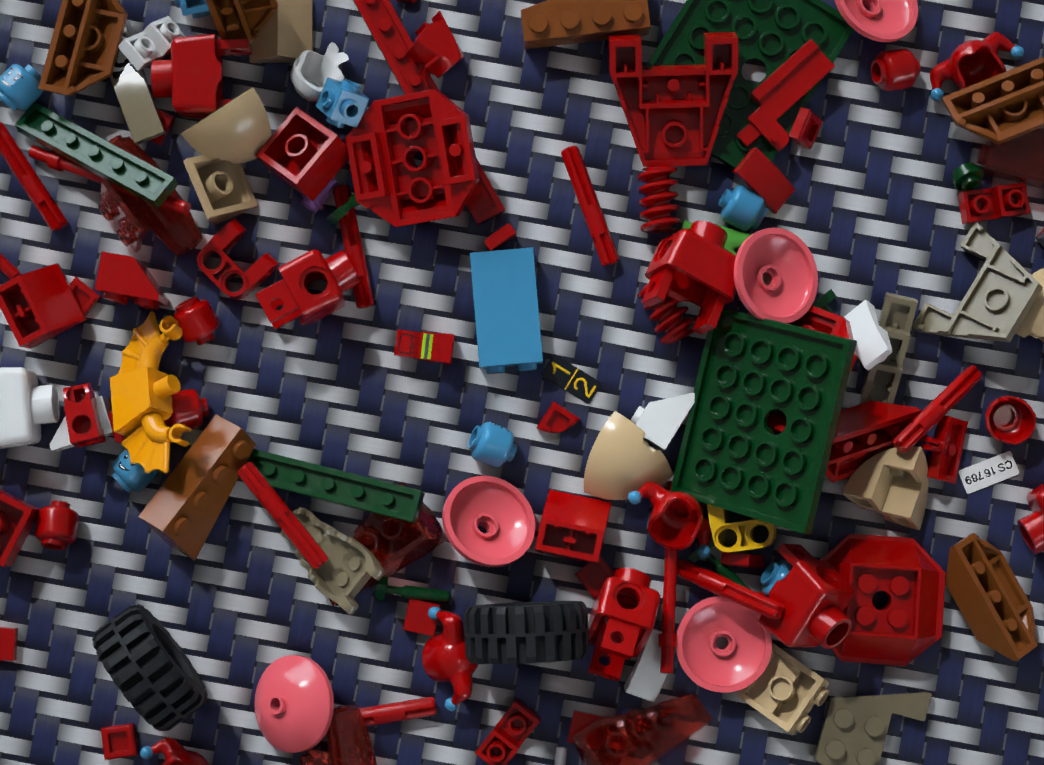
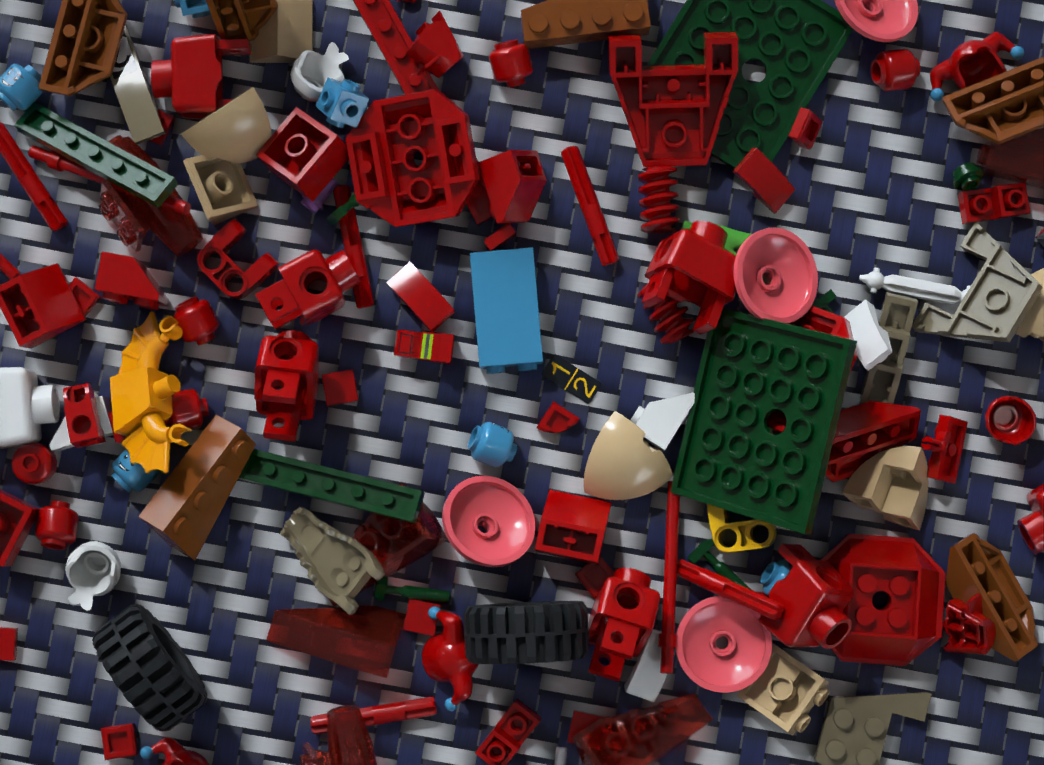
(34, 463): none -> red head
(92, 571): none -> white hat
(151, 43): white slope -> none
(282, 515): red axle -> none
(288, 362): none -> red piece
(294, 703): coral dish -> none
(340, 387): none -> red tile
(357, 640): none -> clear red wedge
(421, 297): none -> red slope
(511, 62): none -> red head
(512, 184): none -> red slope
(674, 518): red piece -> none
(742, 208): dark azure head -> none
(742, 560): red tile -> none
(781, 92): red piece -> none
(913, 287): none -> white wheel
(937, 409): red axle -> none
(968, 627): none -> red piece
(988, 472): white sticker -> none

